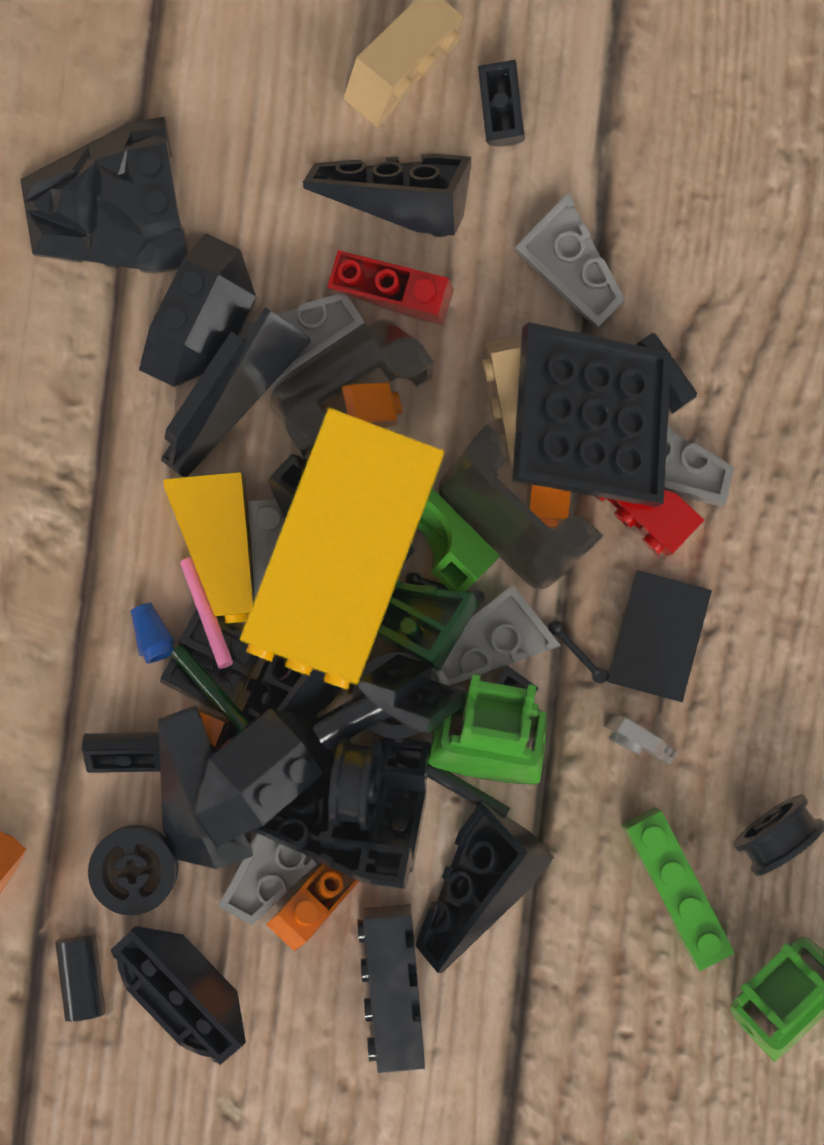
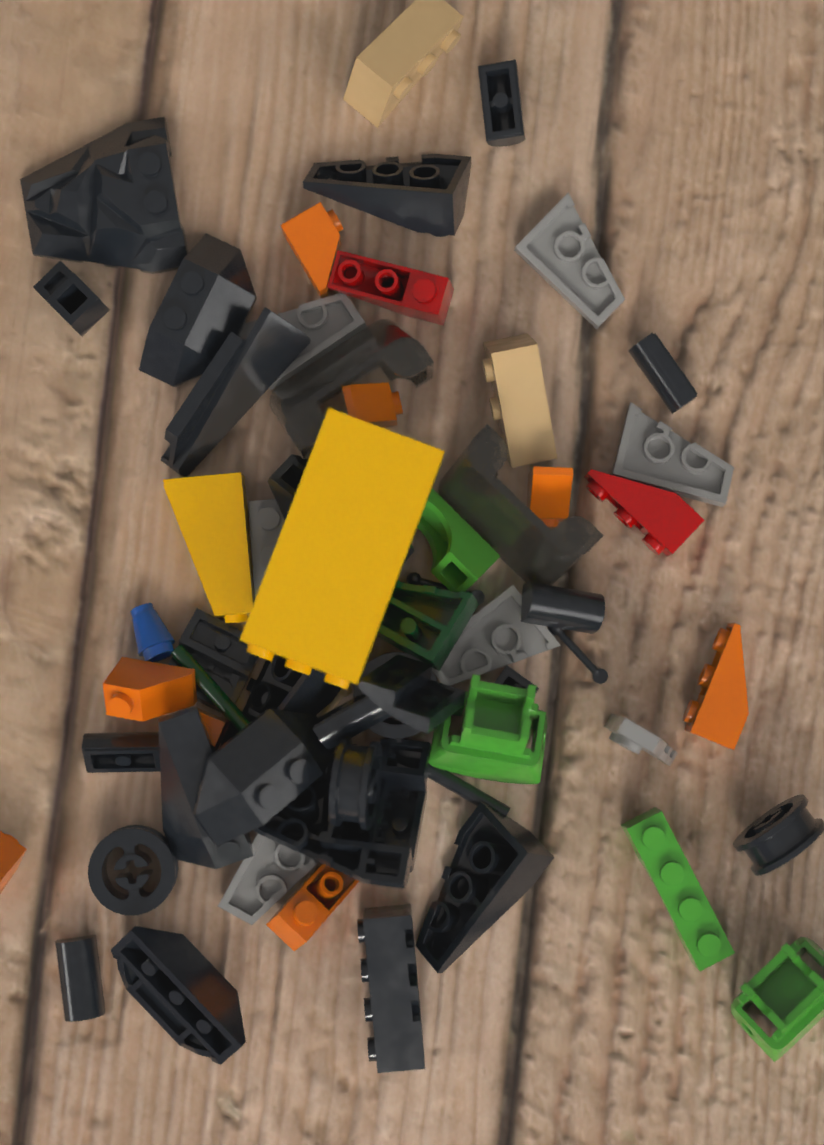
(71, 298): none -> black brick
(148, 689): none -> orange slope
(206, 615): bright pink piece -> none
(315, 243): none -> orange slope
(562, 607): none -> black brick
(591, 415): black plate -> none
(659, 636): black tile -> none
(723, 700): none -> orange slope

